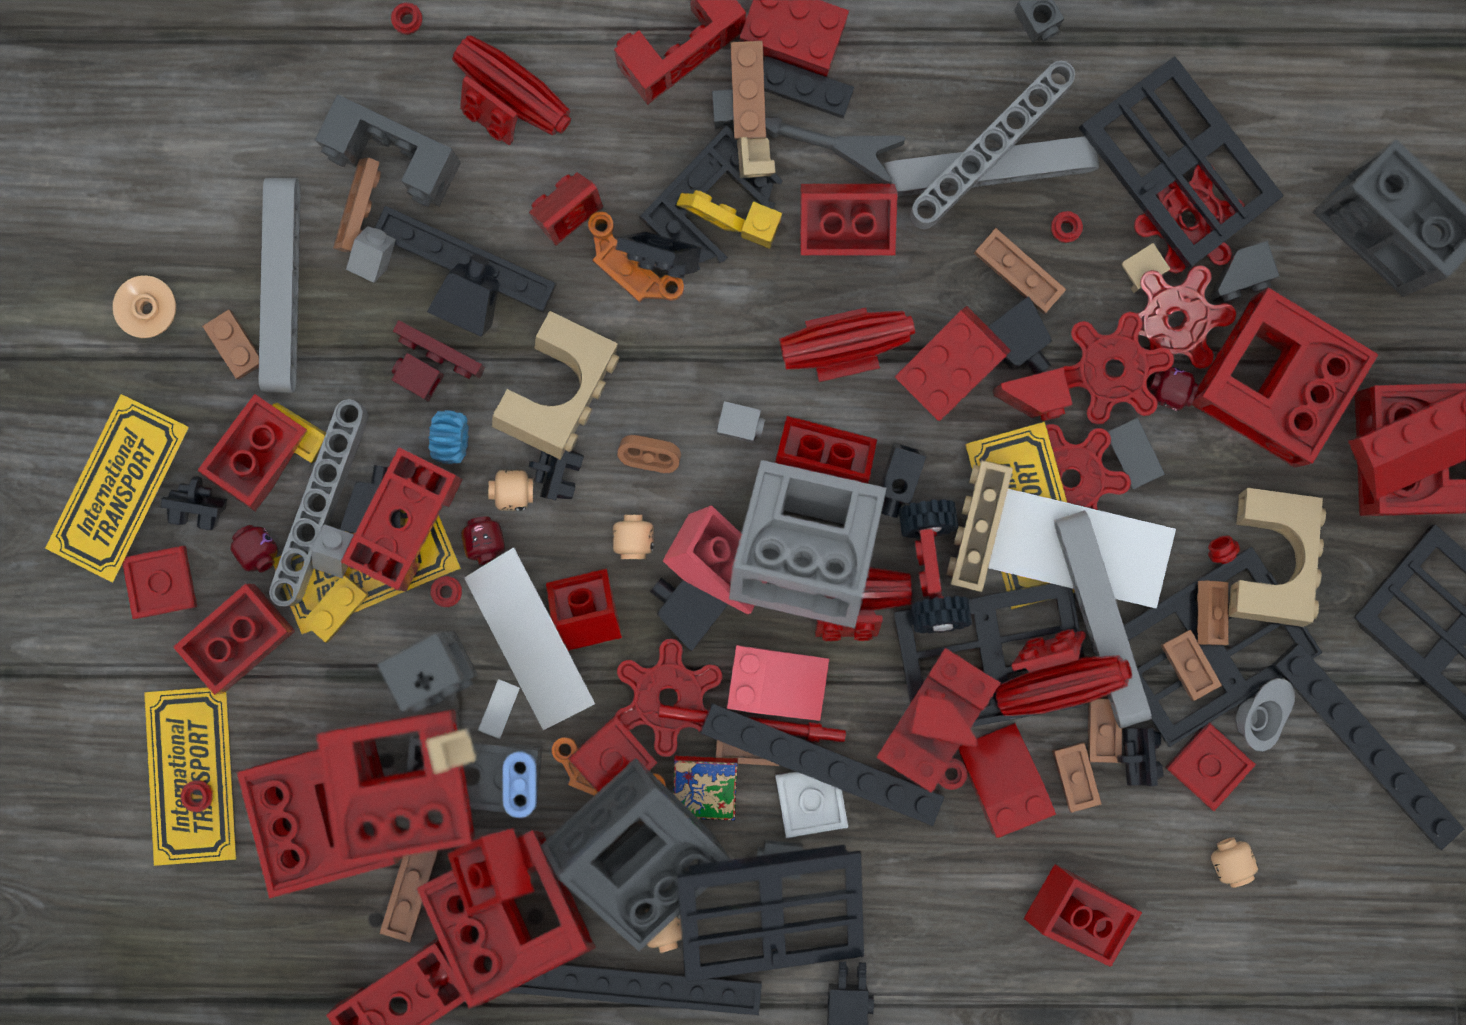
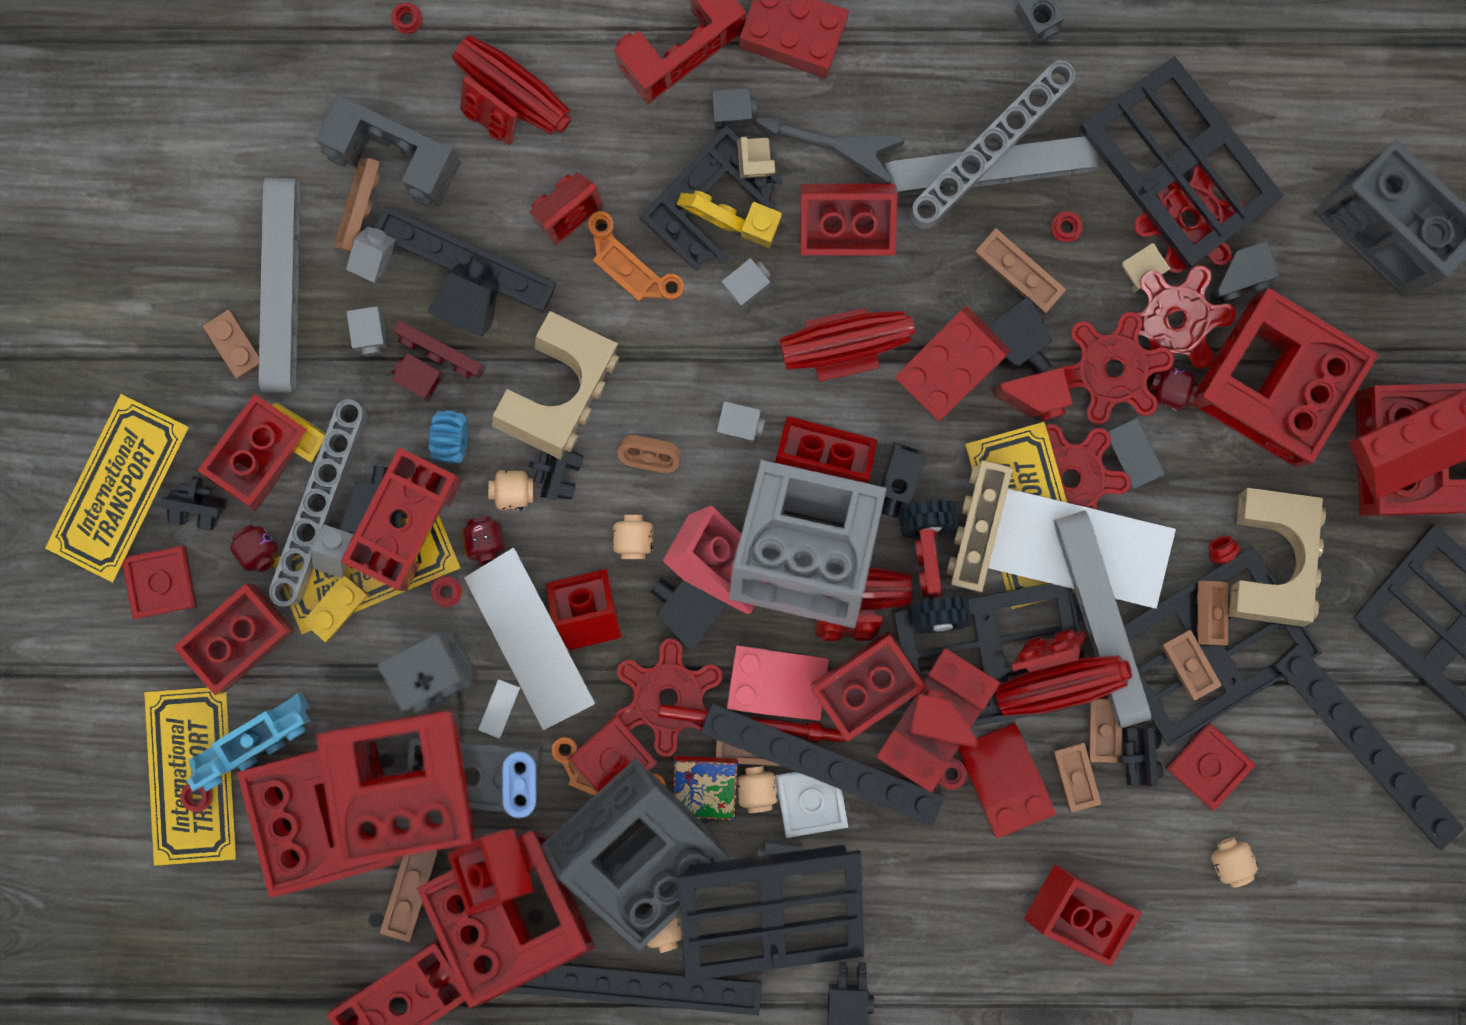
(131, 299): light nougat dish -> none
(248, 741): none -> medium azure bracket
(367, 330): none -> light grey brick
(451, 750): tan panel -> none
(661, 252): black plate -> none
(746, 283): none -> light grey brick
(748, 90): nougat plate -> none
(757, 789): none -> light nougat head
(806, 87): black plate -> none
(868, 686): none -> red brick
(1265, 715): light grey piece -> none

